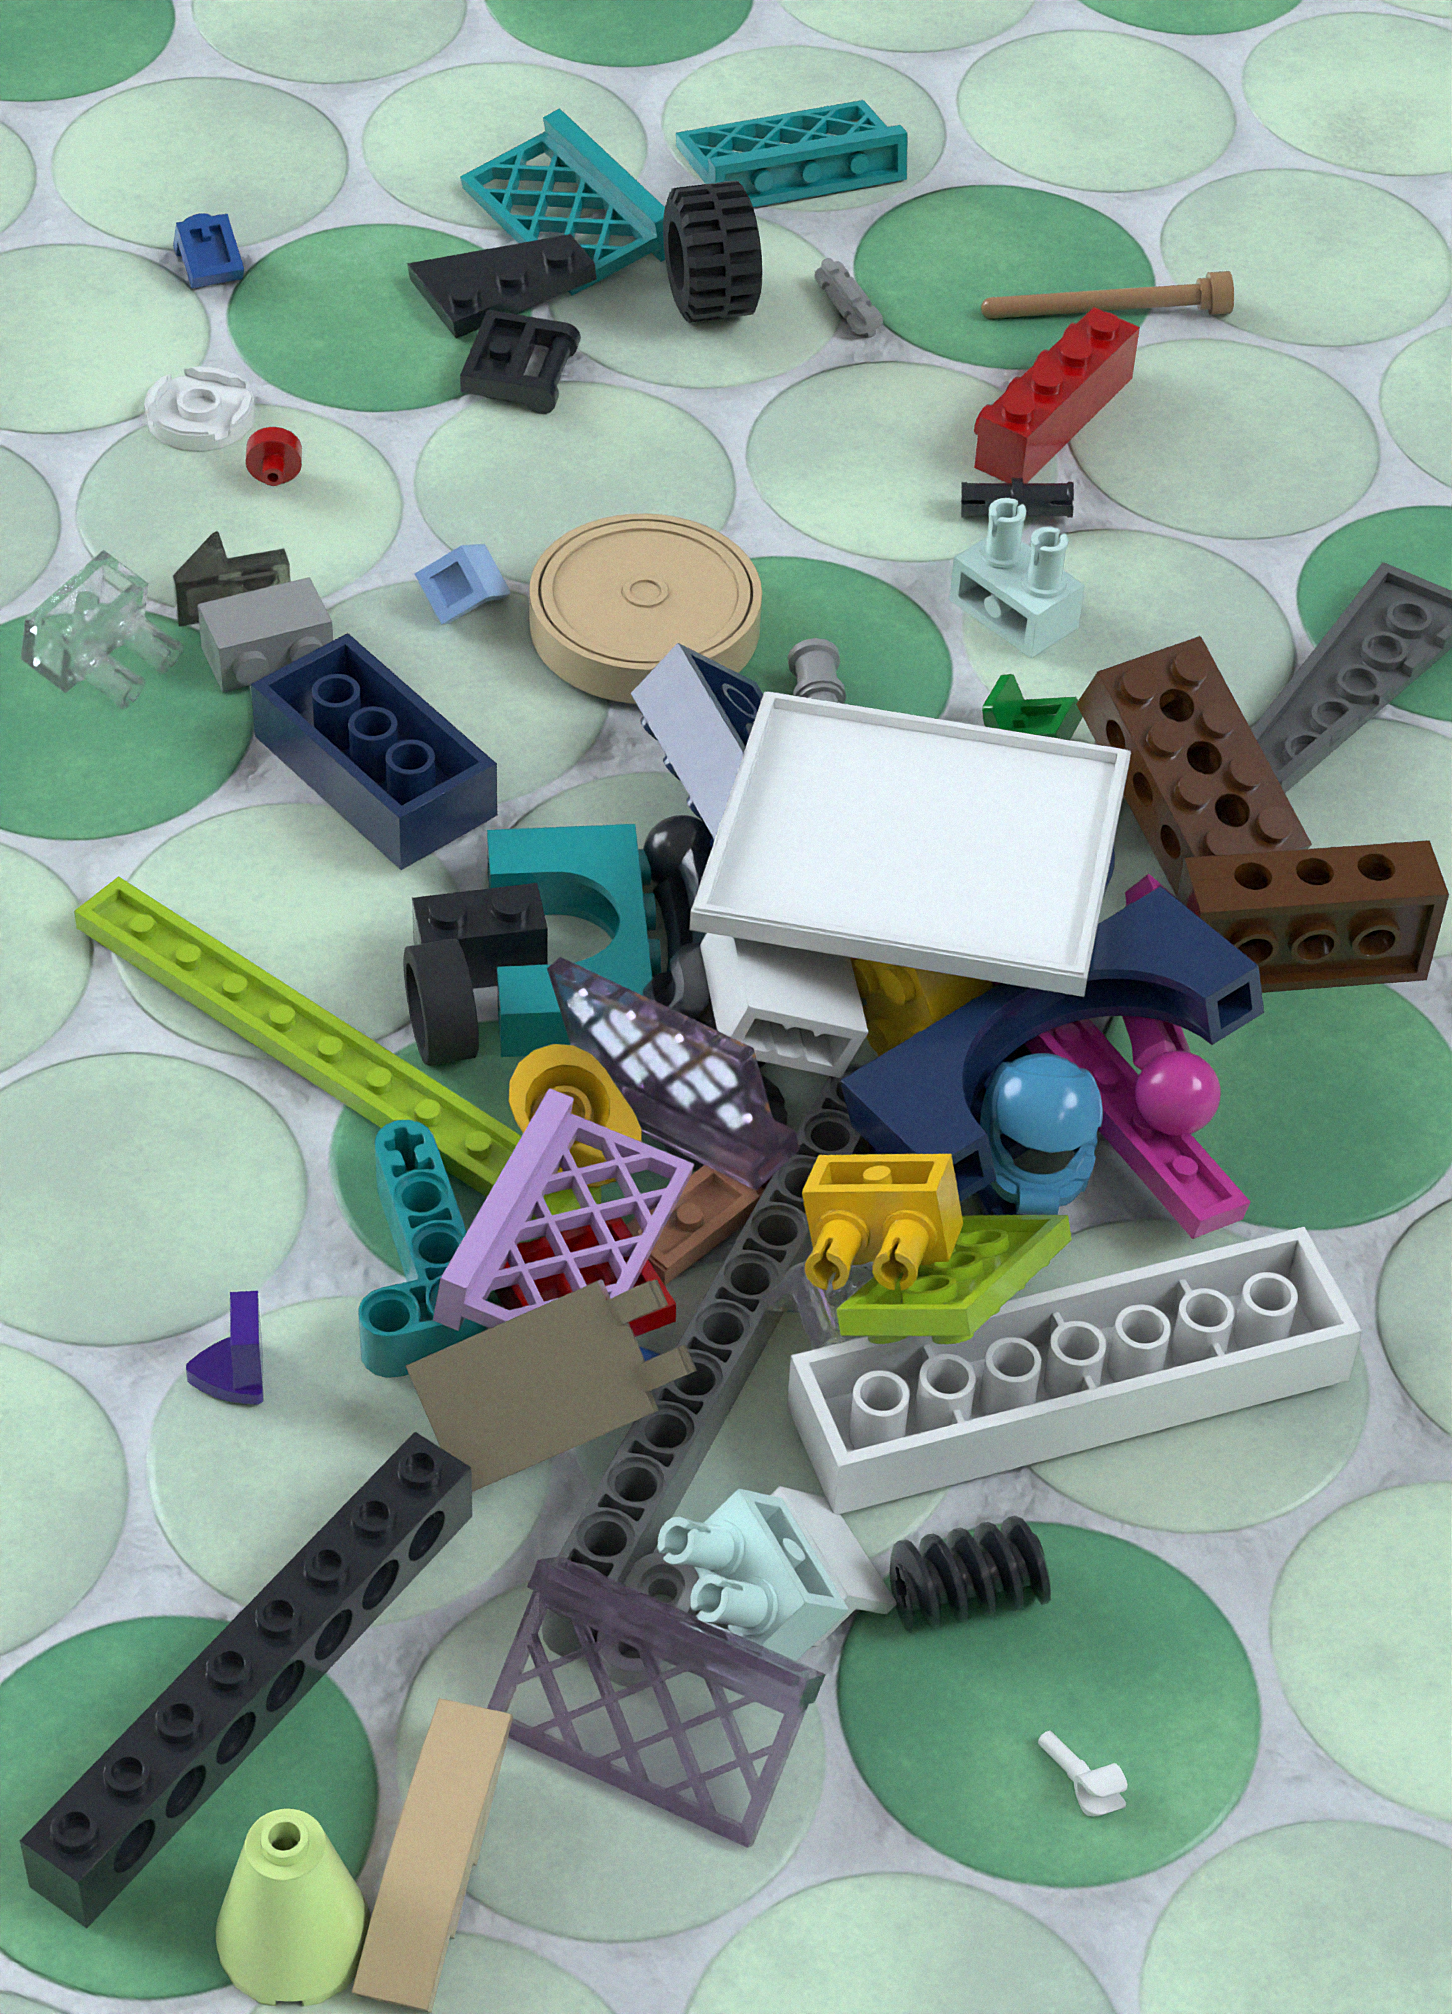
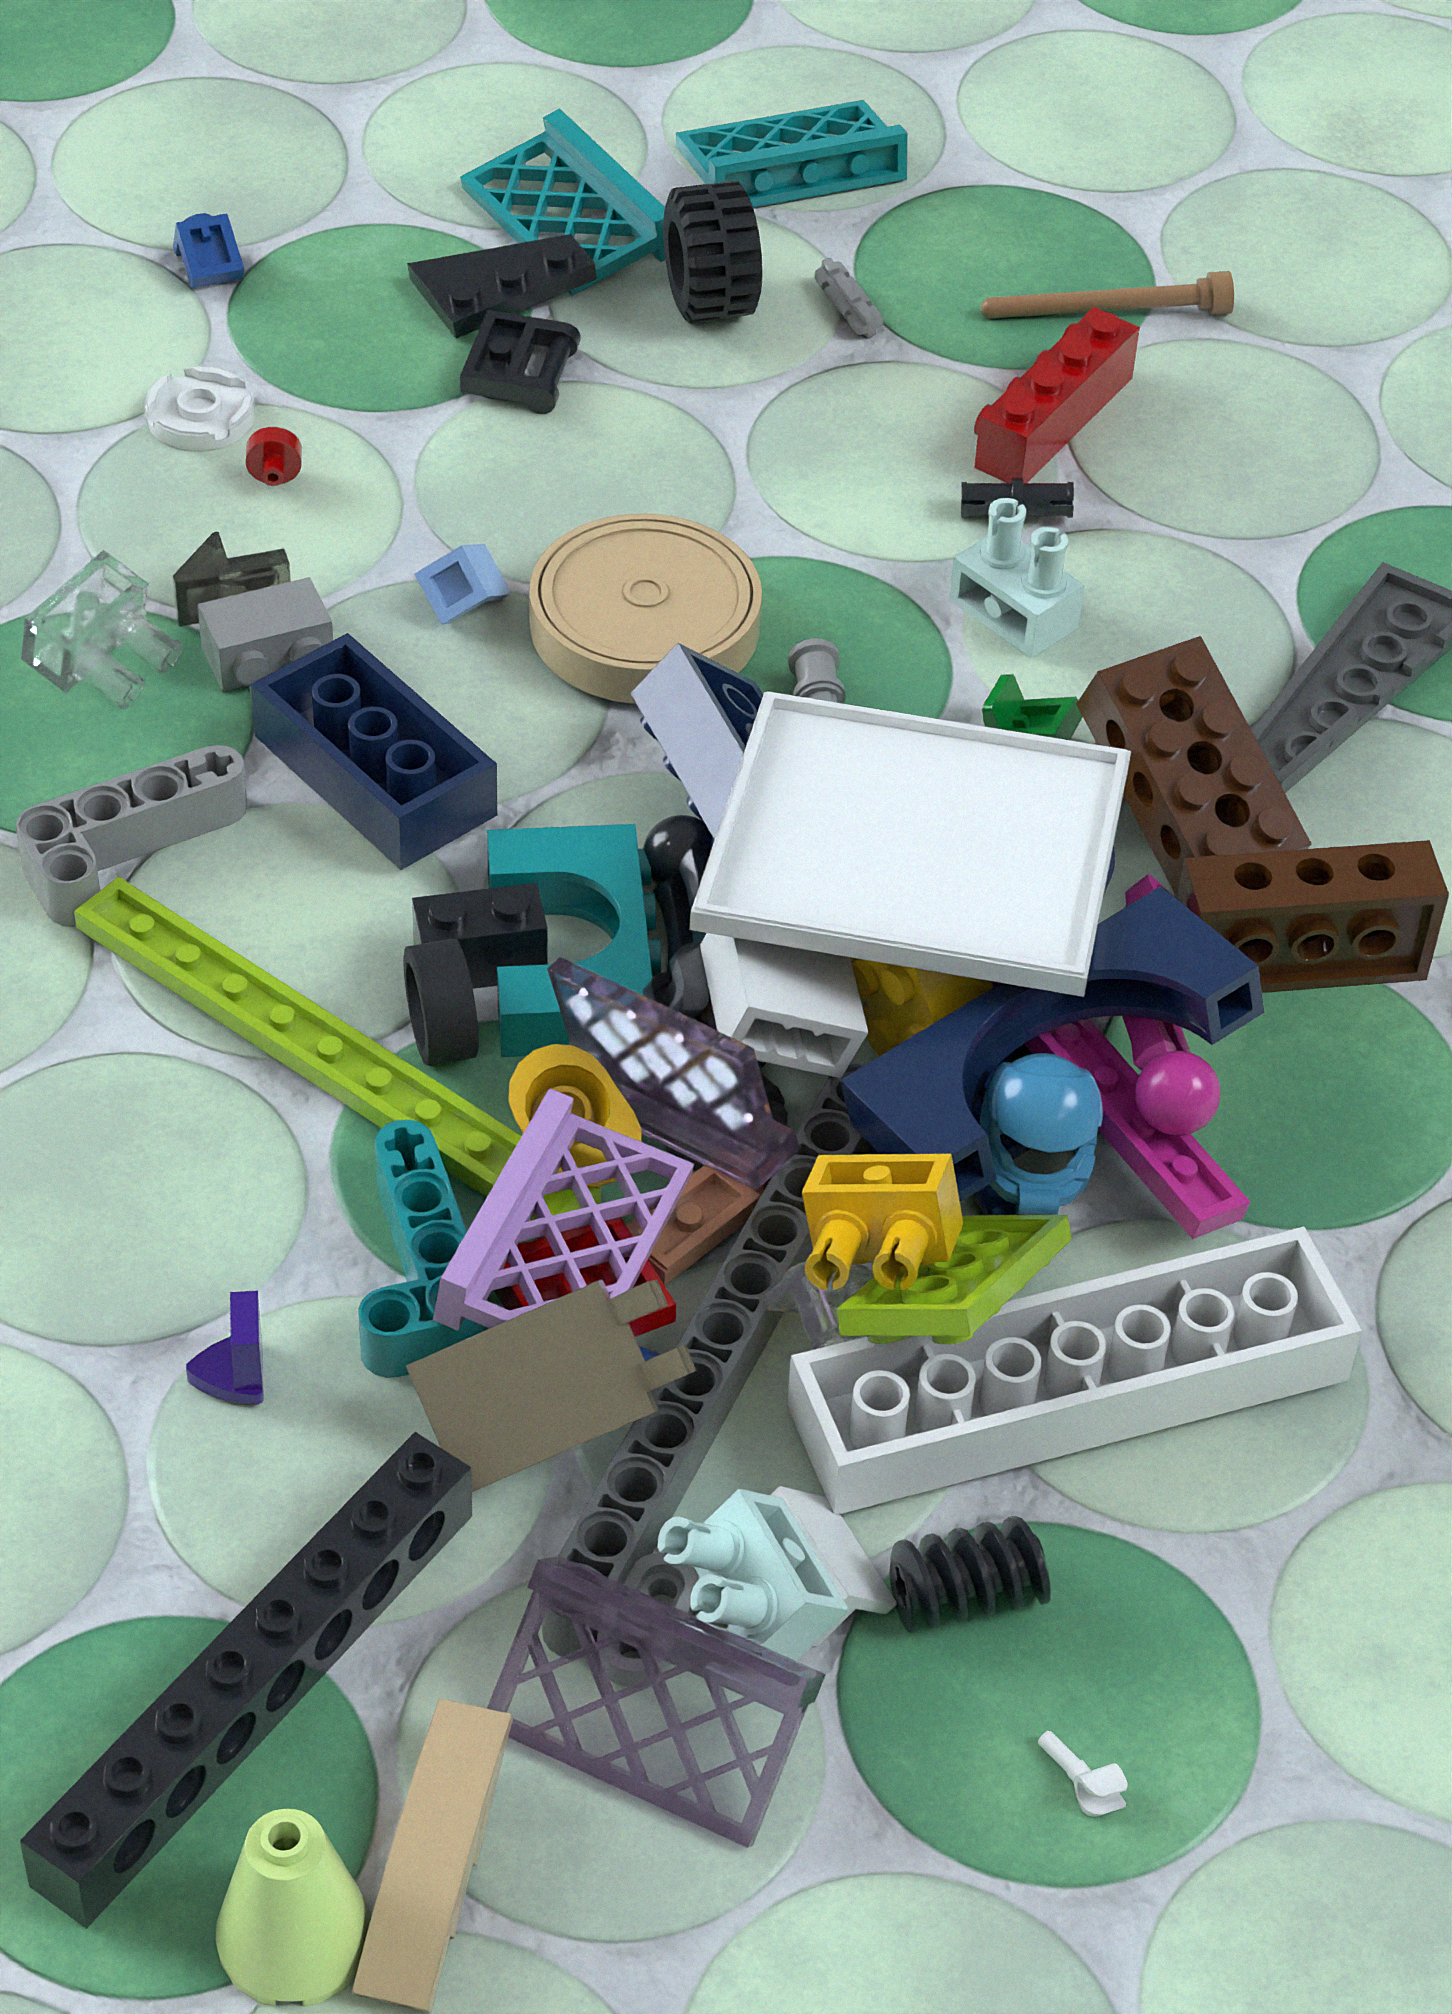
(123, 819): none -> light grey beam

